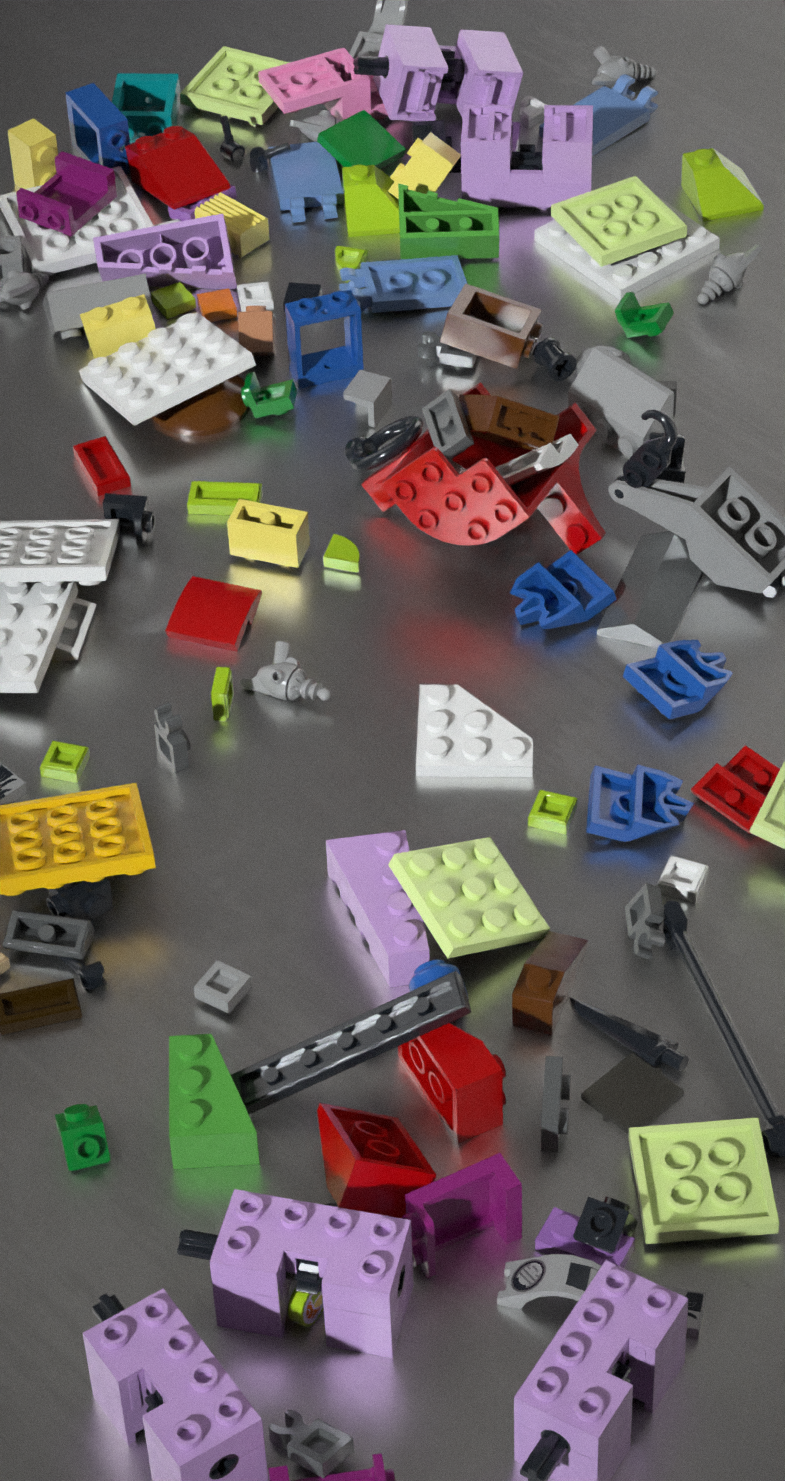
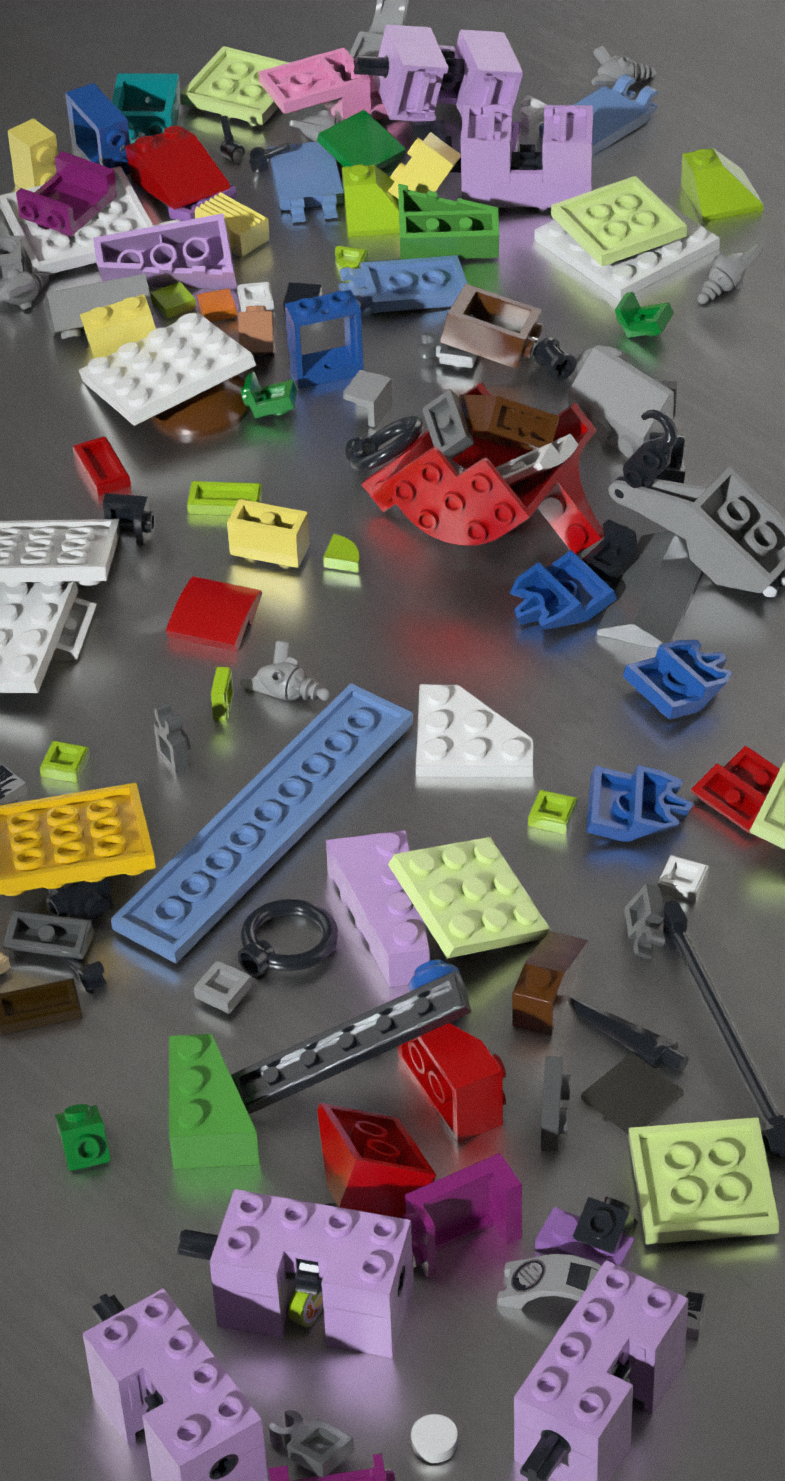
(259, 956): none -> black piece
(261, 823): none -> medium blue plate
(434, 1438): none -> white tile
(613, 553): none -> black bracket

